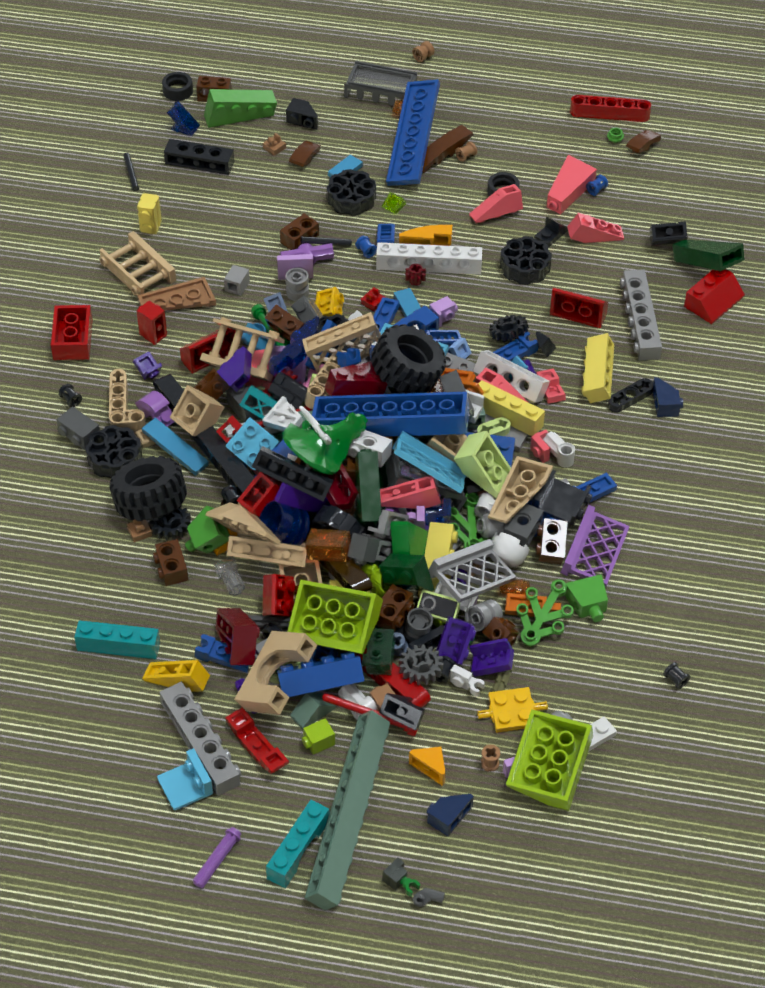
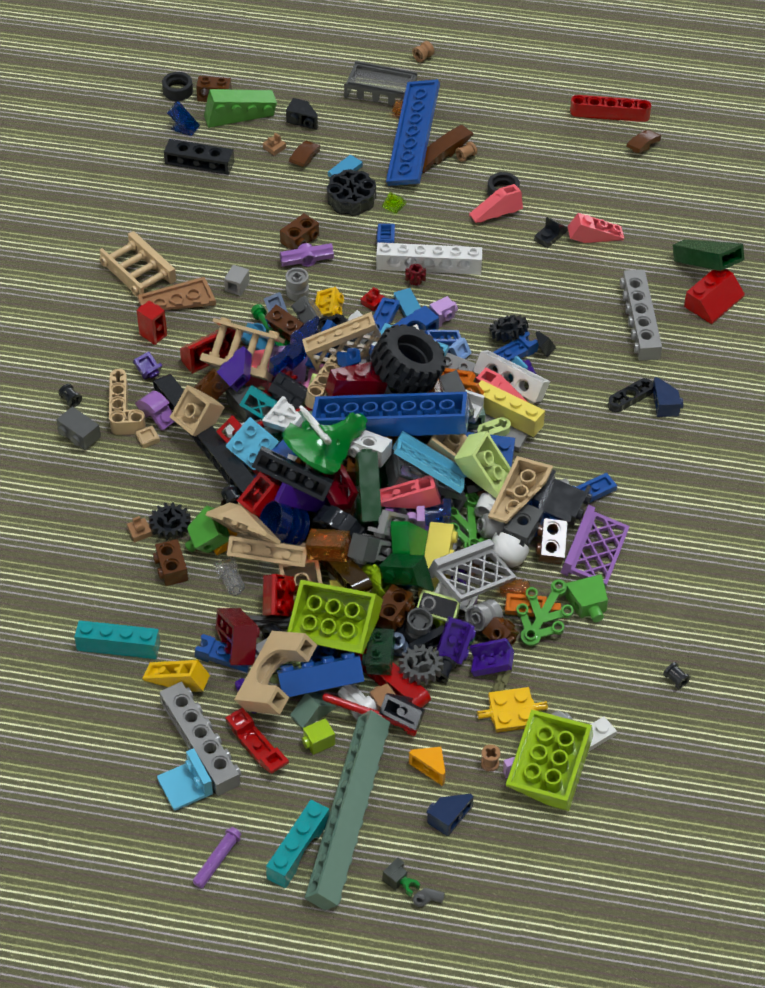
(71, 332): red brick -> none
(112, 449): black connector -> none
(131, 172): black bar -> none
(148, 488): black tyre -> none
(149, 213): light yellow brick -> none
(175, 446): dark azure tile -> none
(287, 262): lavender slope -> none
(317, 240): black bar -> none
(366, 246): blue bush -> none
(428, 235): light orange slope -> none
(464, 679): white plate -> none
(525, 260): black connector -> none
(539, 447): coral bracket -> none
(554, 391): coral slope -> none
(560, 449): white piece -> none
(569, 184): coral slope -> none
(578, 307): red slope -> none
(597, 185): blue bush -> none
(598, 368): light yellow brick -> none
(615, 135): bright green plate -> none
(668, 233): black brick -> none

